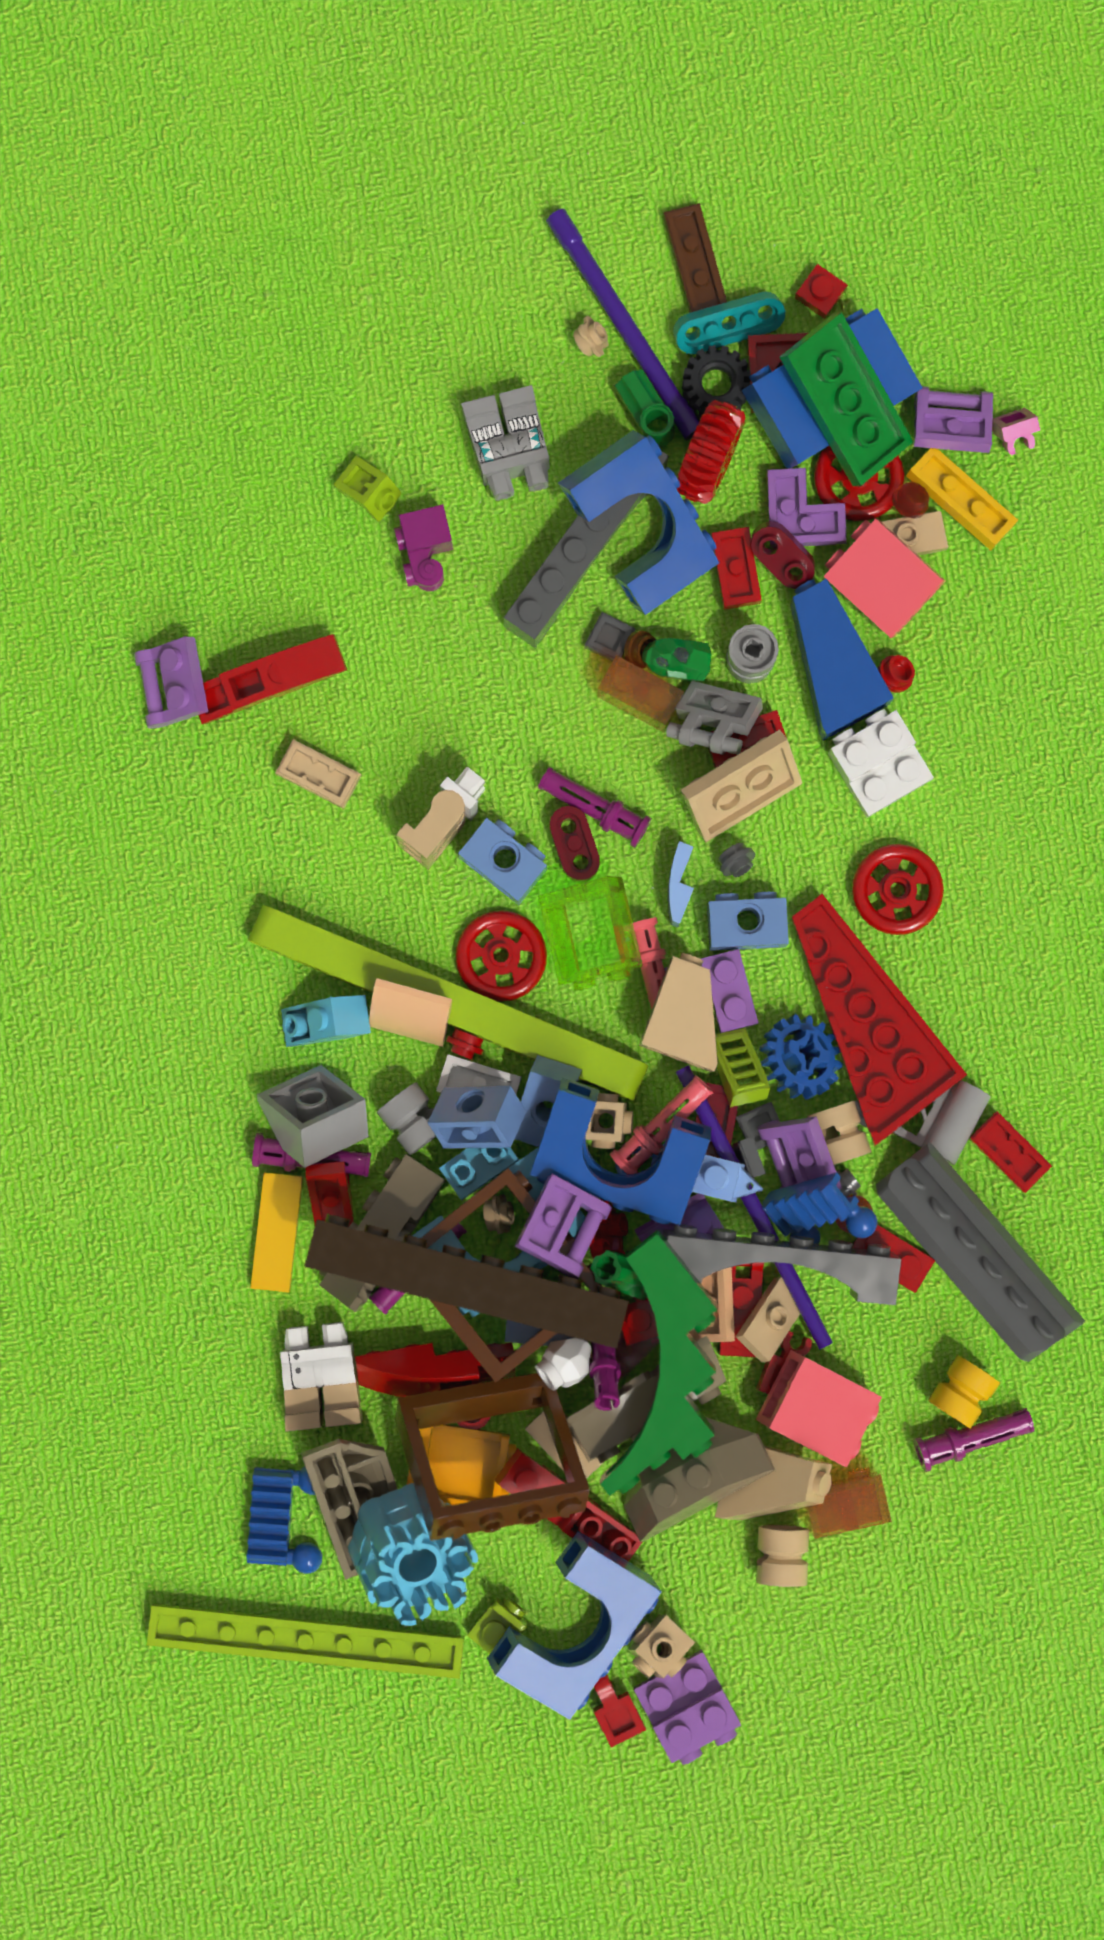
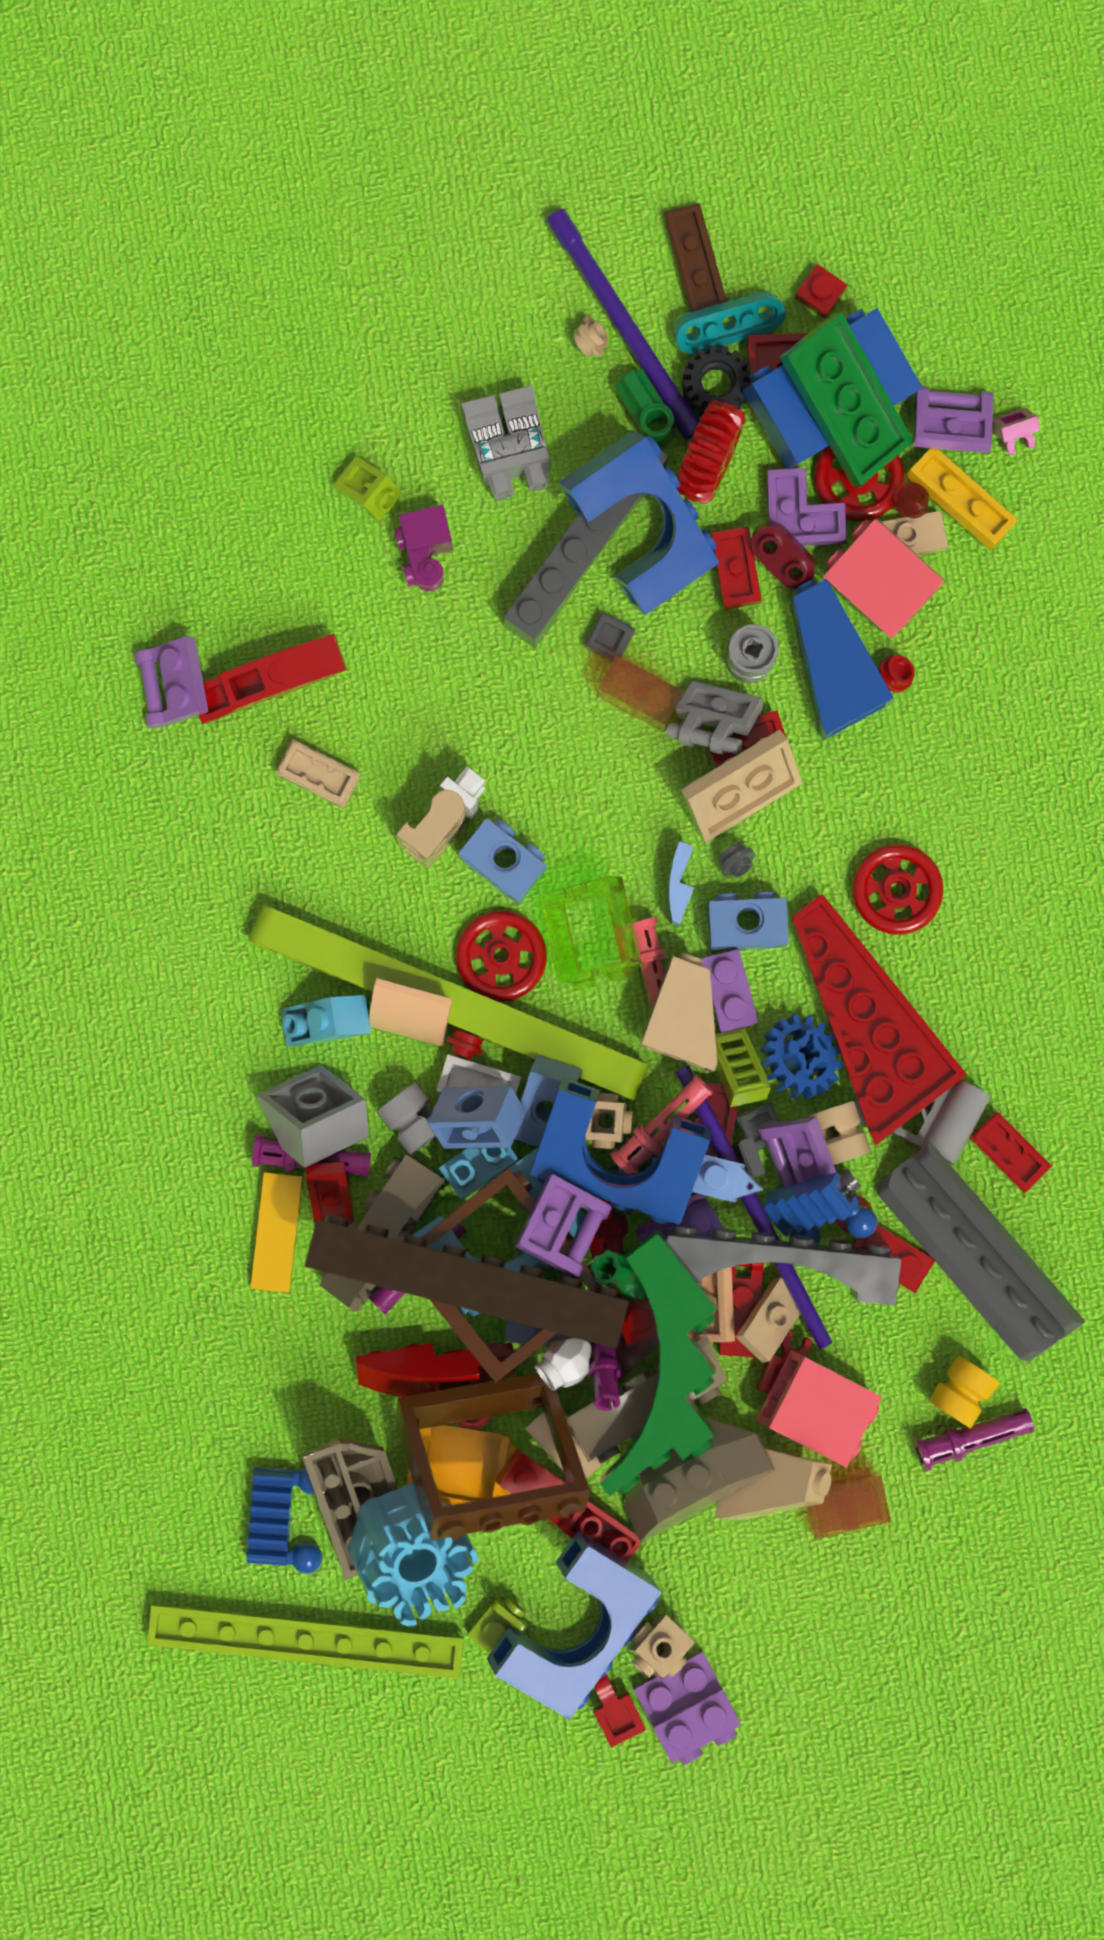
(312, 1367): hips -> none
(498, 1214): tan plate -> none
(574, 844): dark red plate -> none
(610, 820): magenta pin -> none
(635, 646): reddish brown plate -> none
(678, 659): green rock -> none
(782, 1556): tan wheel -> none
(879, 762): white plate -> none

